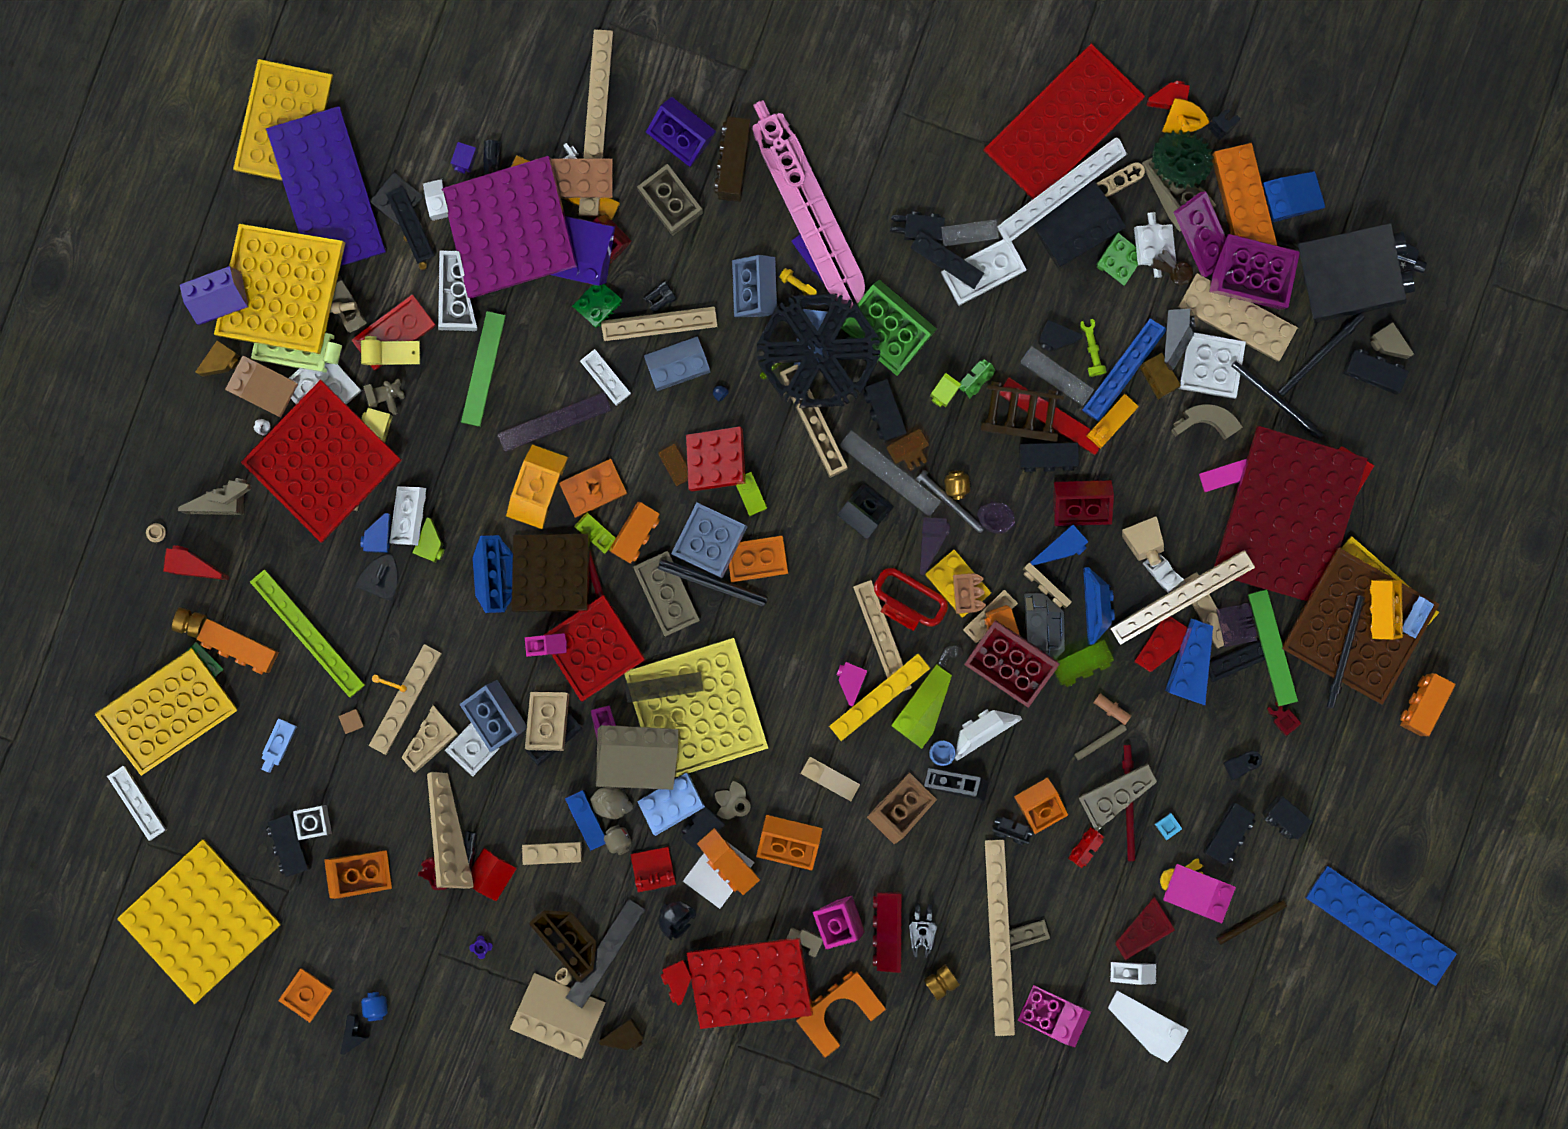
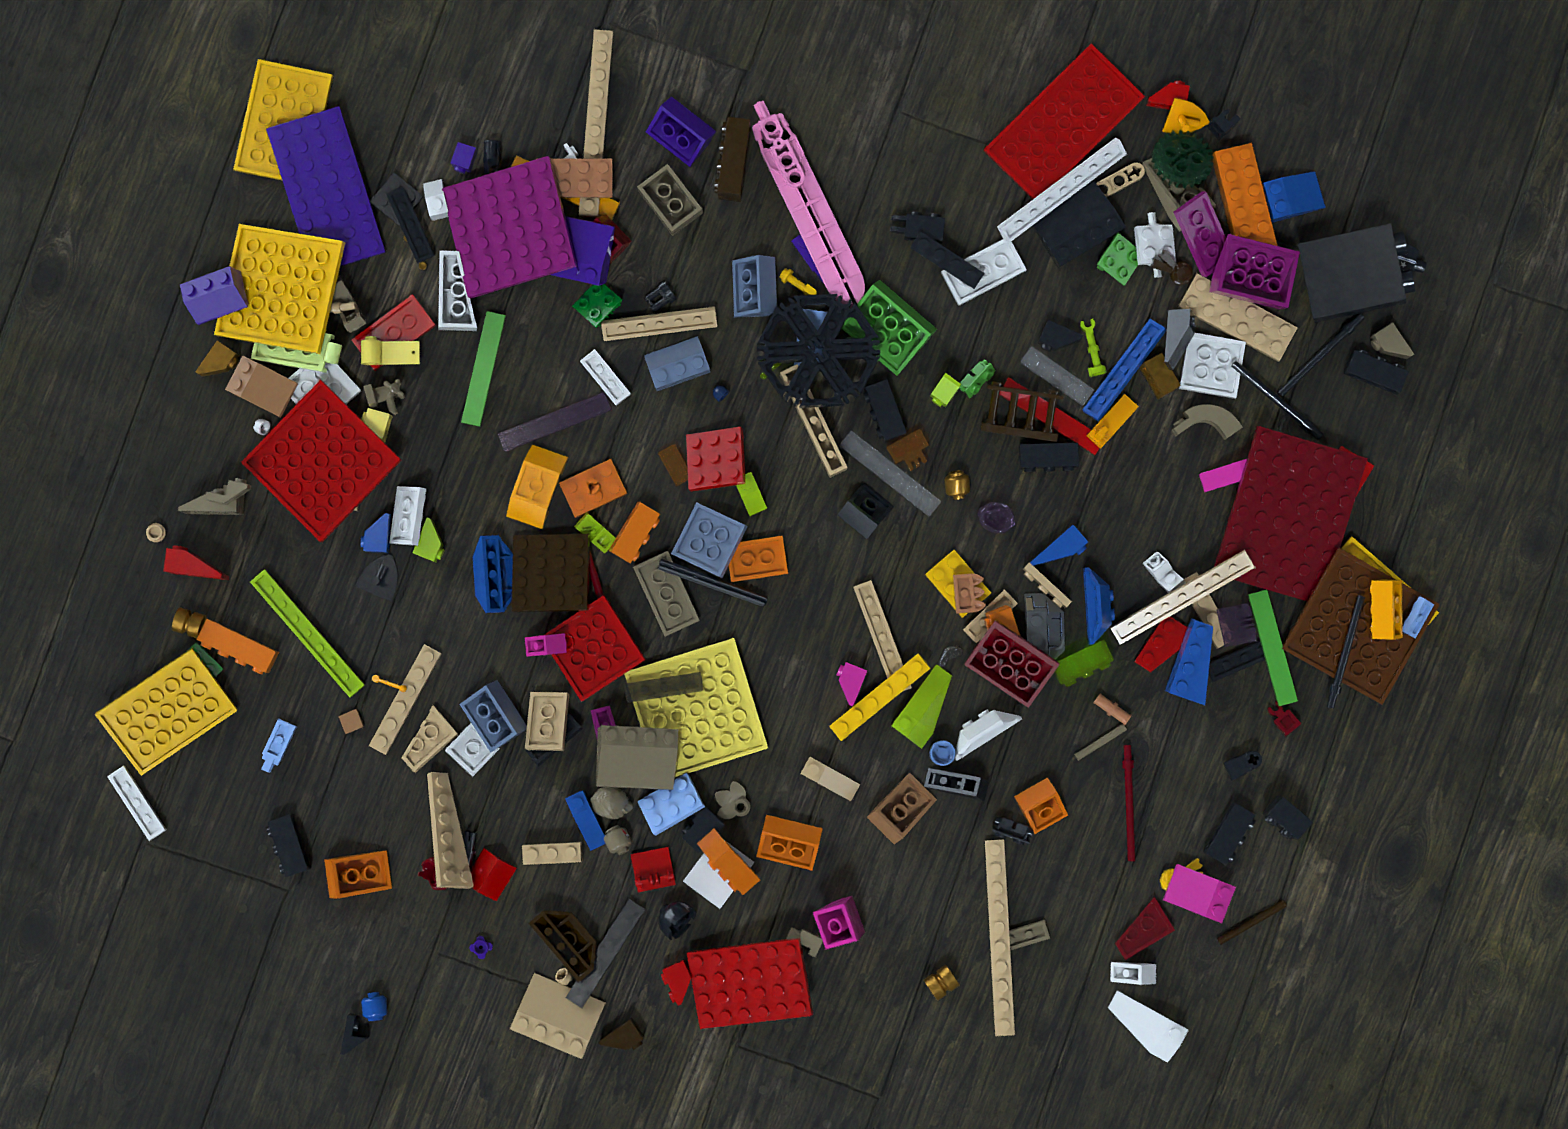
(199, 921): yellow plate -> none
(305, 995): orange plate -> none
(312, 822): white head -> none
(851, 988): orange arch -> none
(888, 932): dark red slope -> none
(903, 613): red bar -> none
(922, 930): hinge -> none
(933, 535): clear purple slope -> none
(949, 501): flat silver bar -> none
(969, 232): clear plate -> none
(1054, 1016): dark pink slope -> none
(1083, 503): dark red slope -> none
(1090, 840): red hinge -> none
(1111, 798): dark tan wing -> none
(1145, 540): tan torso -> none
(1168, 826): medium azure plate -> none
(1381, 925): blue plate -> none
(1427, 704): orange brick -> none

